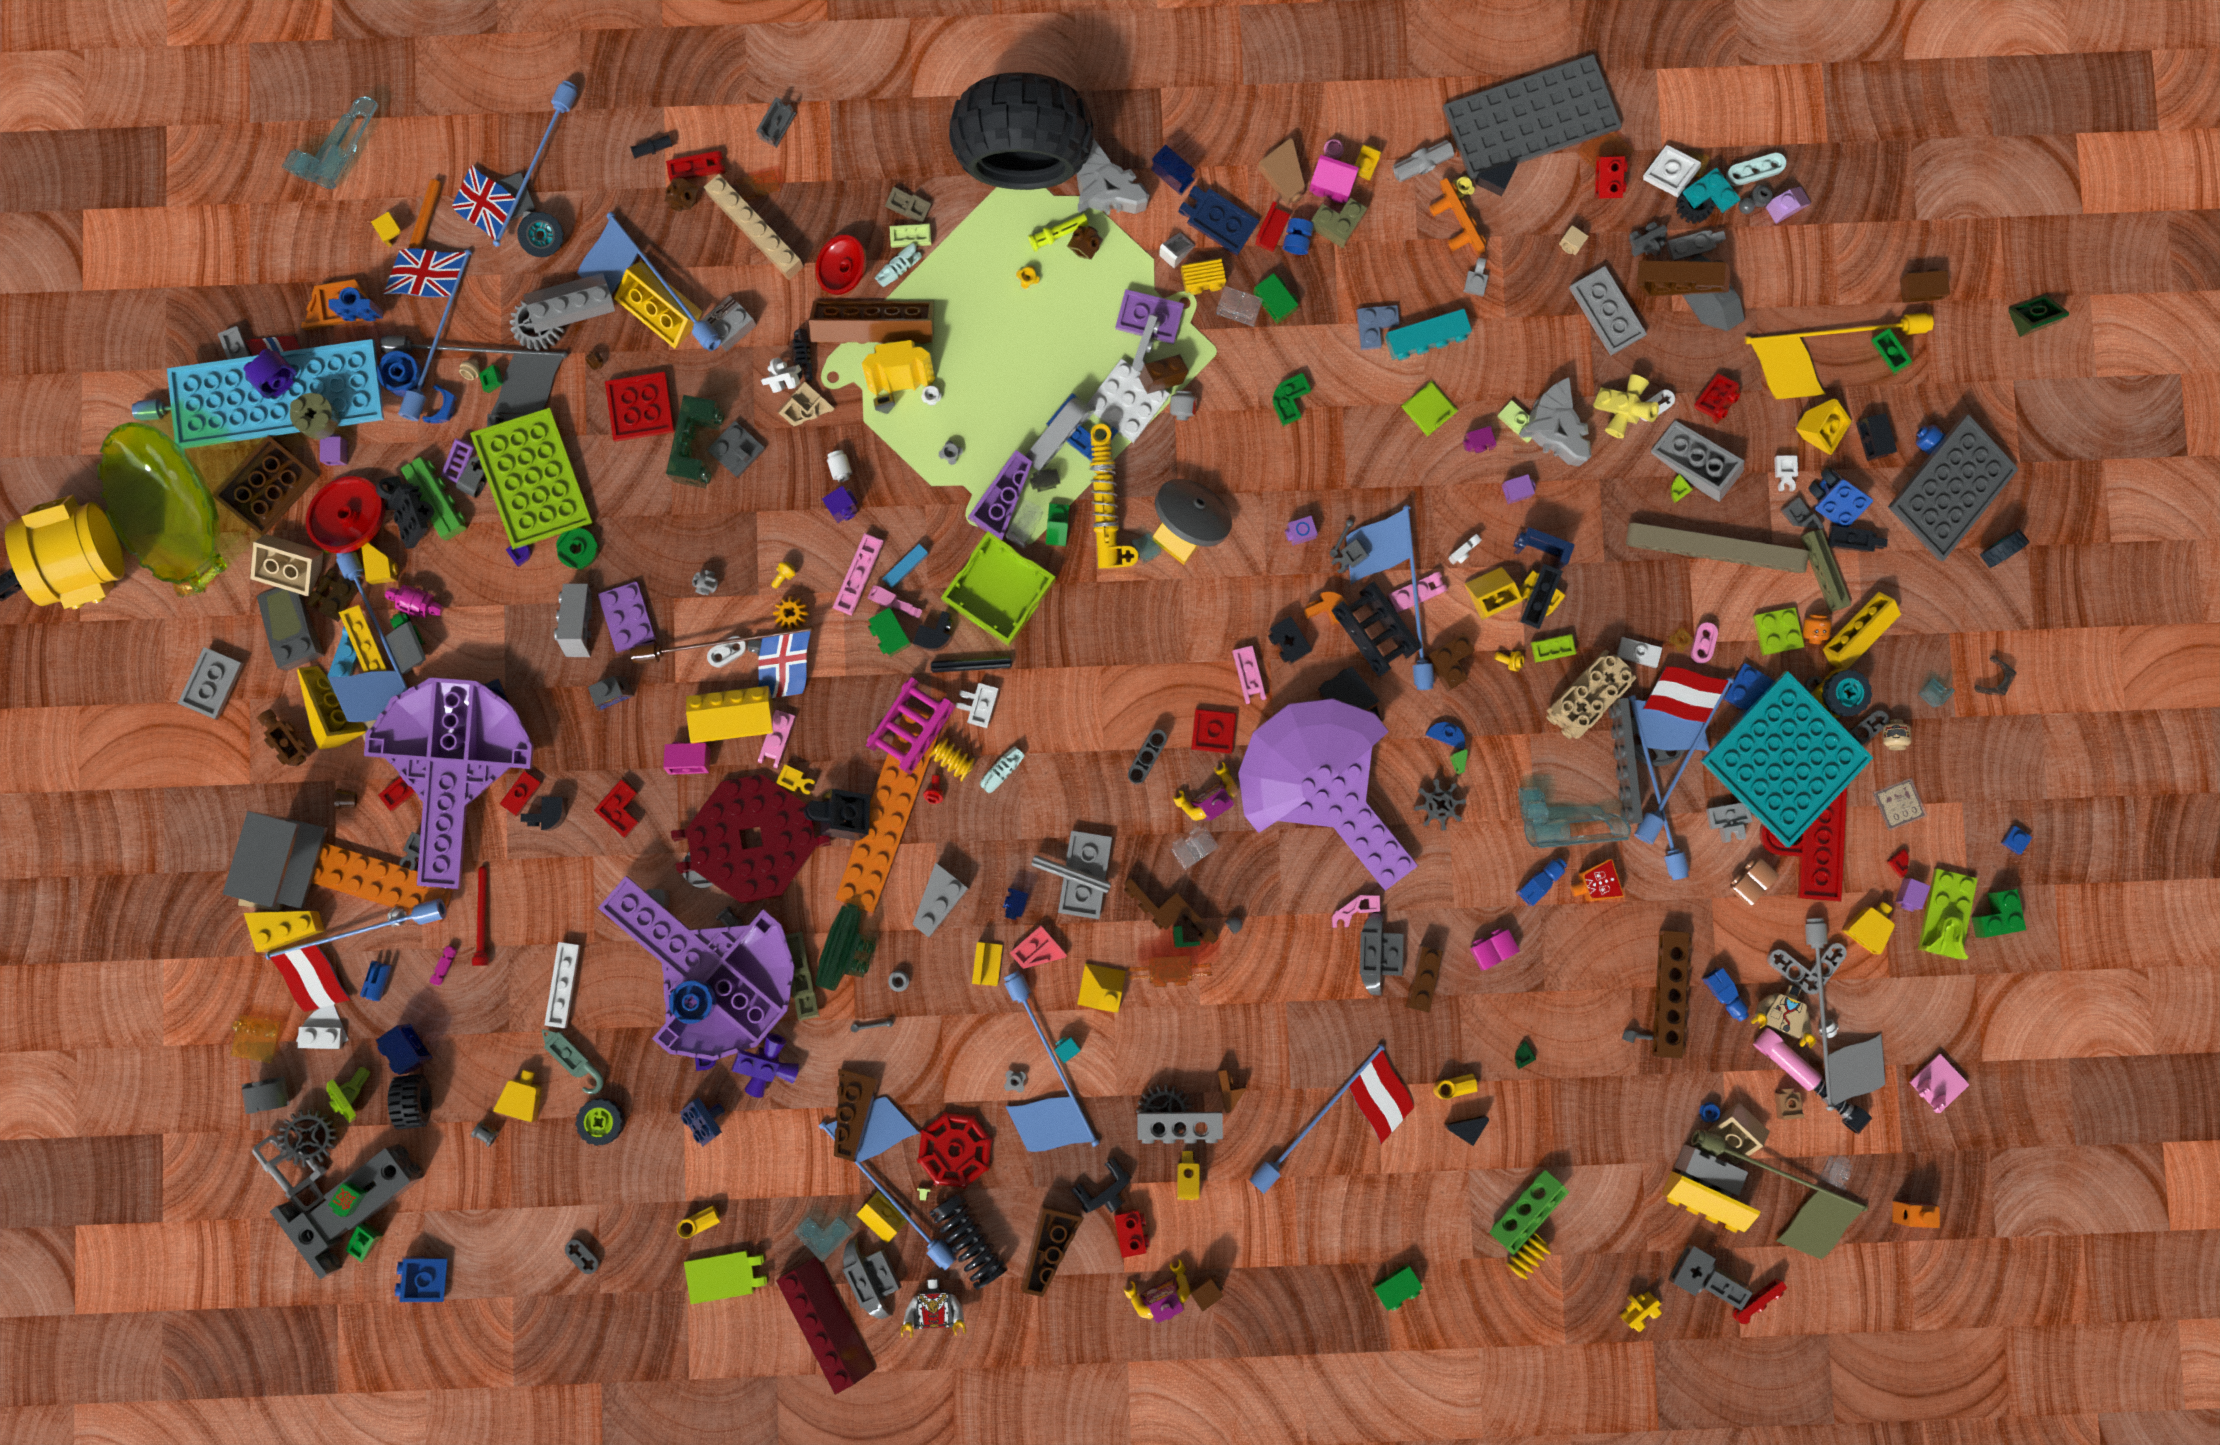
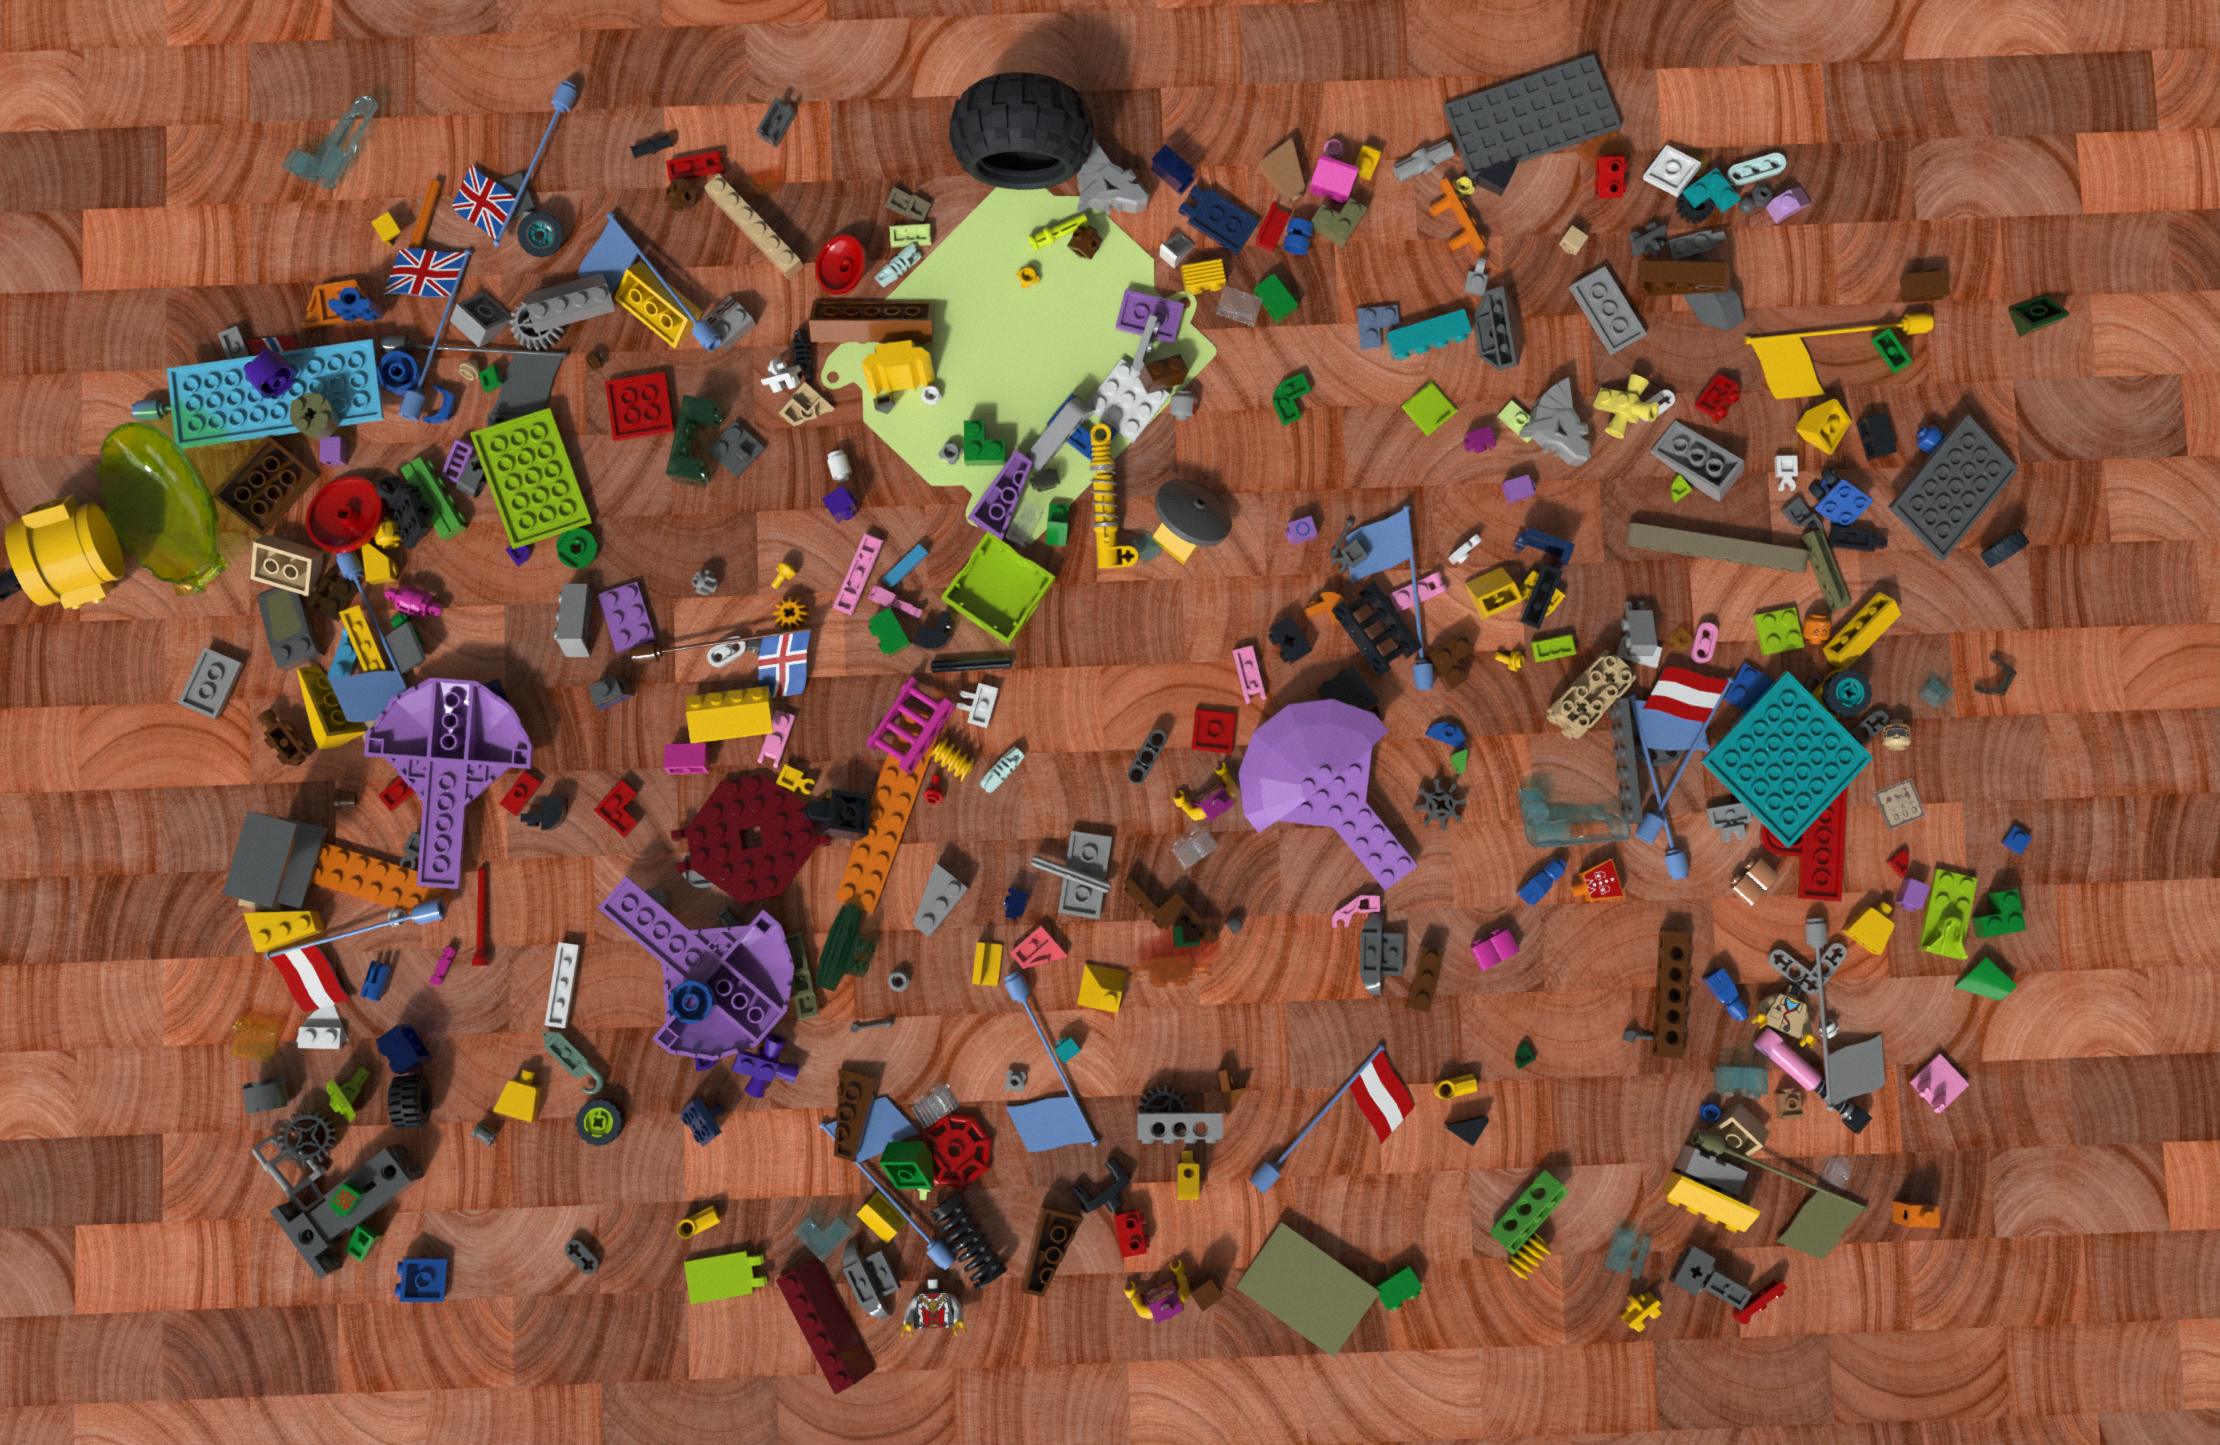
(388, 534): none -> yellow head
(480, 318): none -> light grey slope
(908, 1165): none -> green slope
(936, 1105): none -> clear brick
(979, 450): none -> green brick
(1307, 1289): none -> olive sticker
(1498, 330): none -> dark grey wedge
(1621, 1249): none -> clear light blue plate
(1639, 630): none -> light grey hinge
(1748, 1080): none -> clear light blue brick
(1986, 980): none -> green slope

